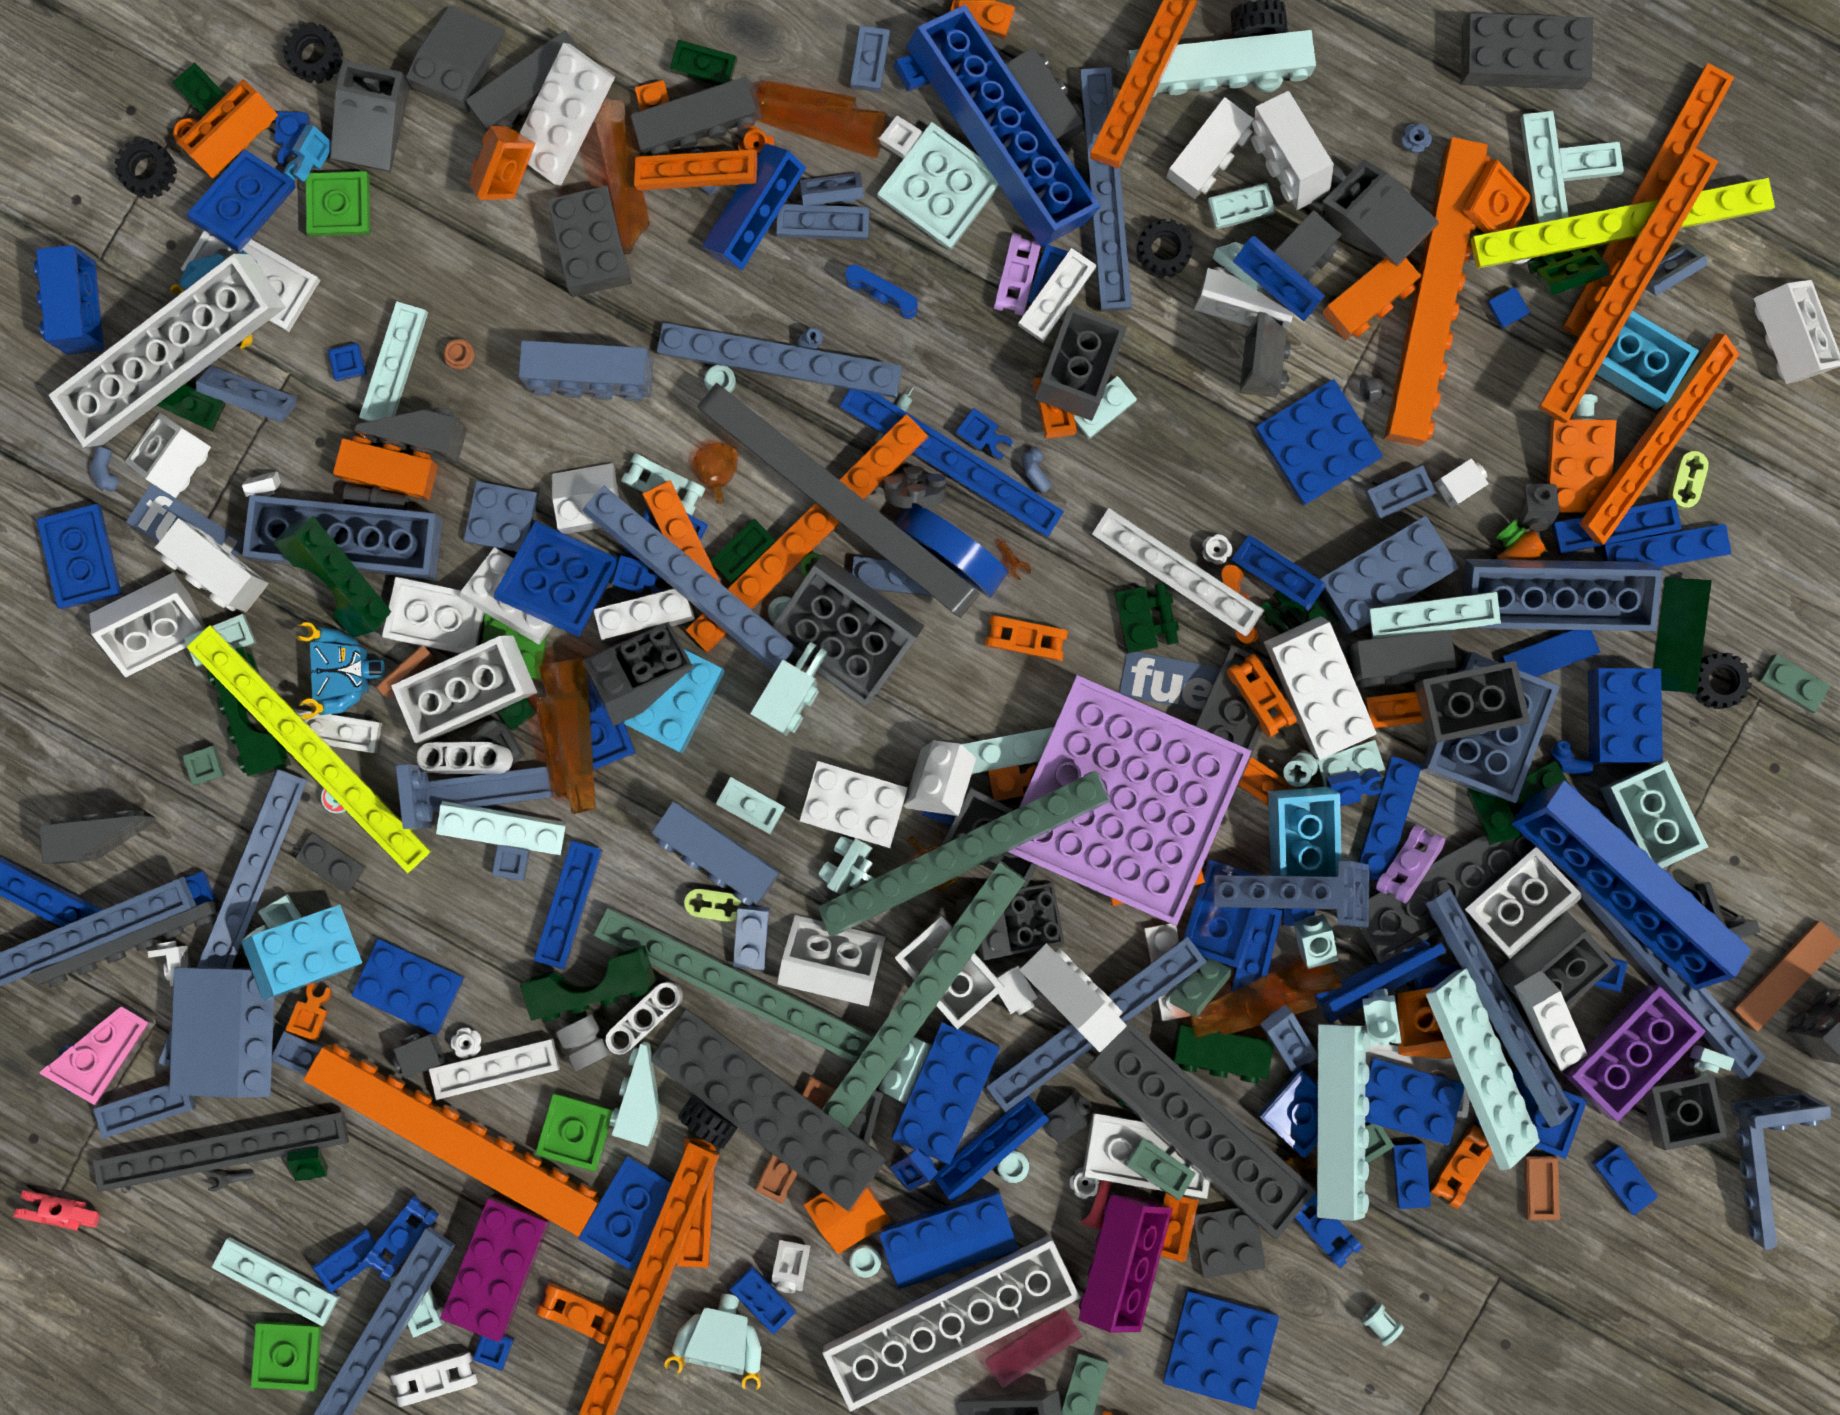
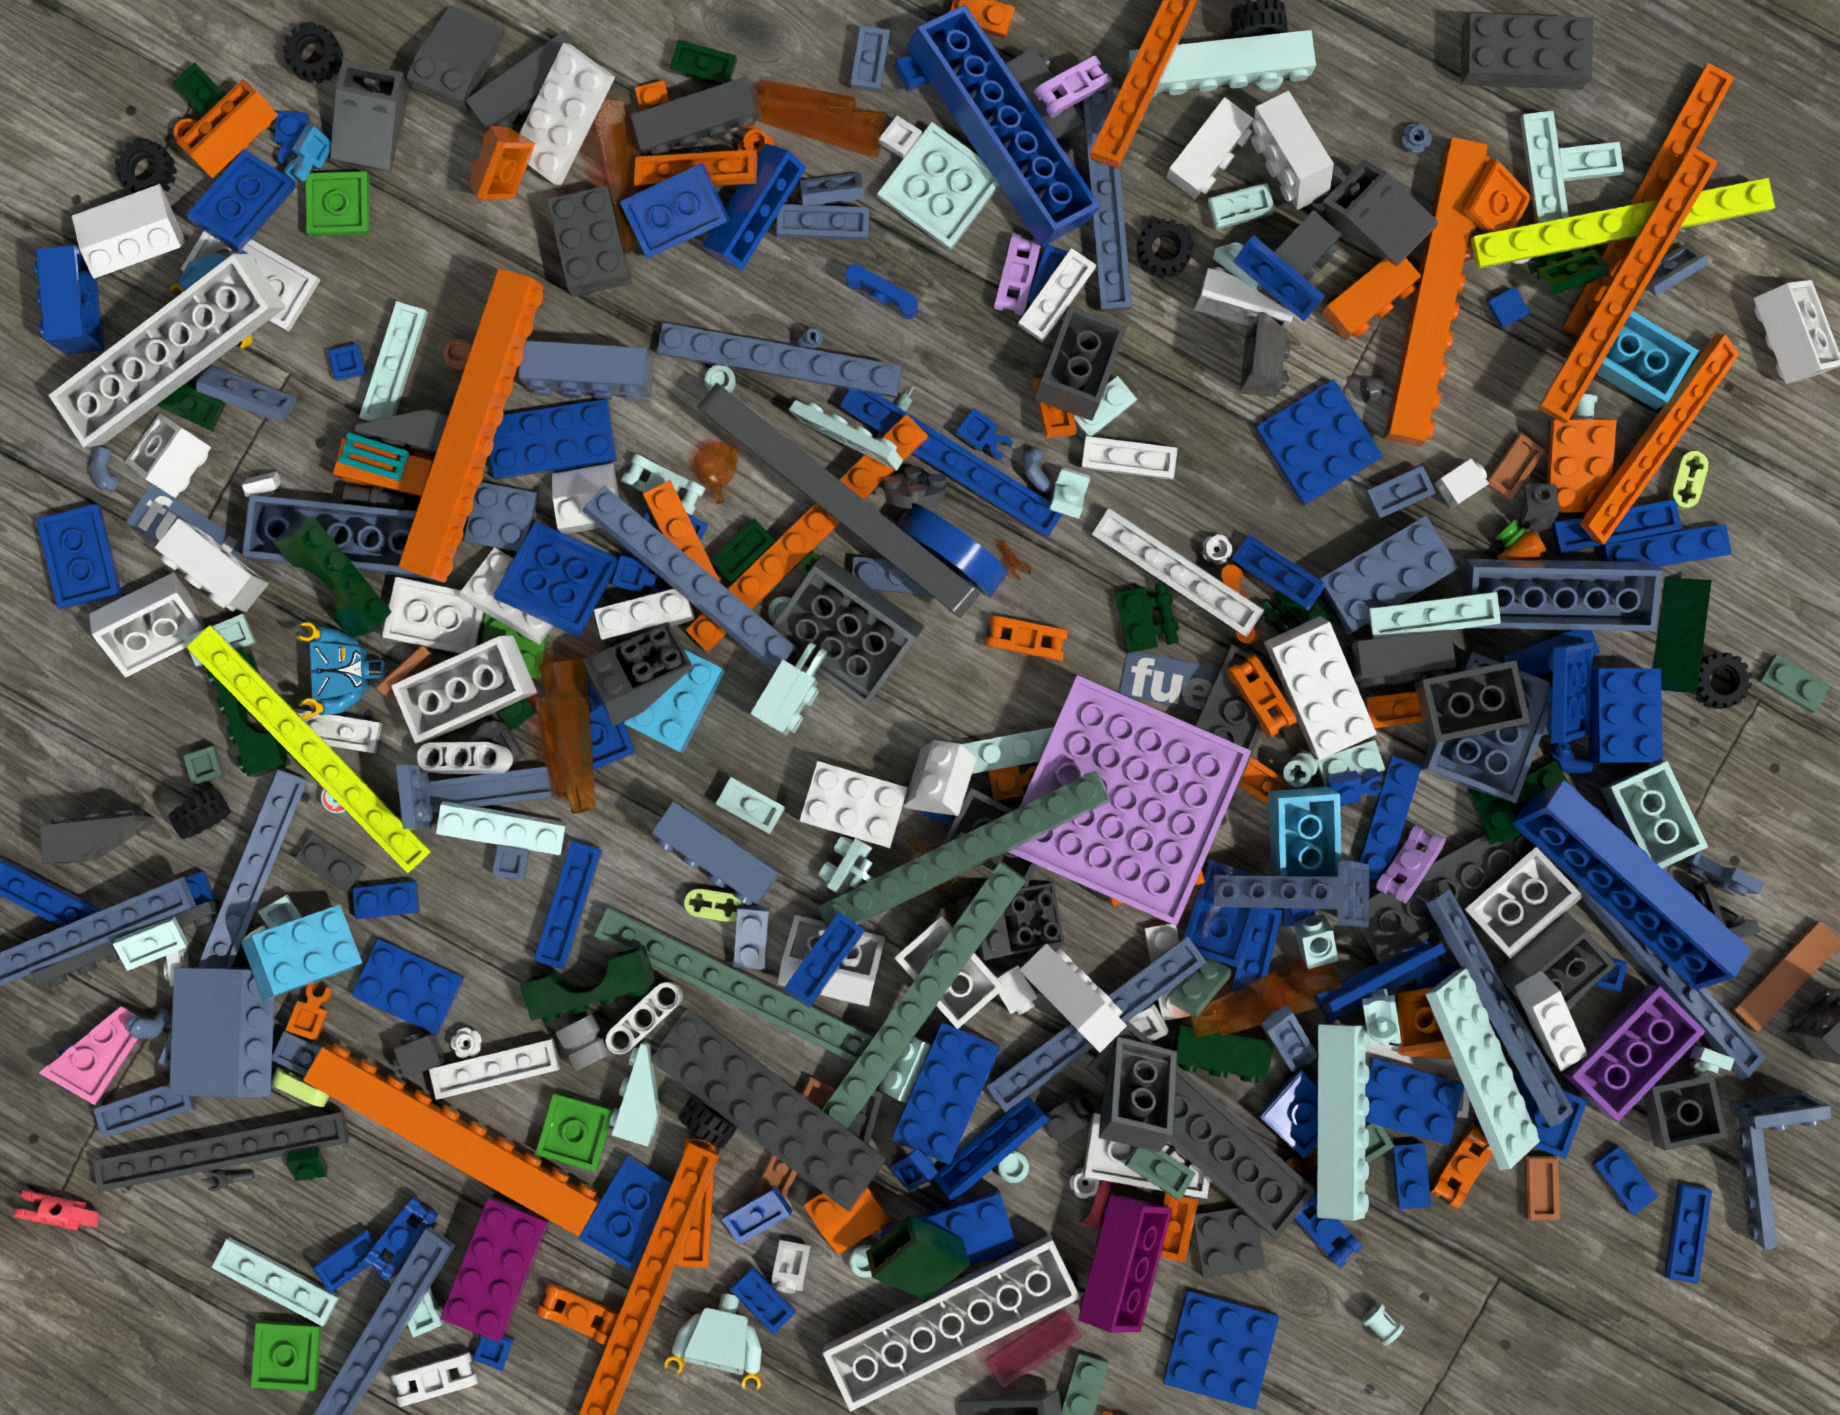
(127, 231): none -> white slope
(148, 1028): none -> sand blue arm
(150, 943): none -> light aqua plate
(199, 813): none -> black tyre
(295, 1086): none -> yellowish green beam
(348, 449): none -> teal tile
(386, 900): none -> blue plate
(472, 425): none -> orange brick
(553, 440): none -> blue plate
(675, 210): none -> blue plate
(757, 1214): none -> plate
(824, 960): none -> blue plate
(838, 429): none -> light aqua plate
(917, 1258): none -> dark green brick
(1069, 492): none -> light aqua bracket
(1073, 86): none -> lavender plate
(1129, 458): none -> white plate
(1139, 1095): none -> dark grey slope
(1150, 1023): none -> white plate
(1515, 466): none -> nougat tile
(1570, 691): none -> blue plate
(1688, 1233): none -> blue tile
(1730, 879): none -> sand blue plate

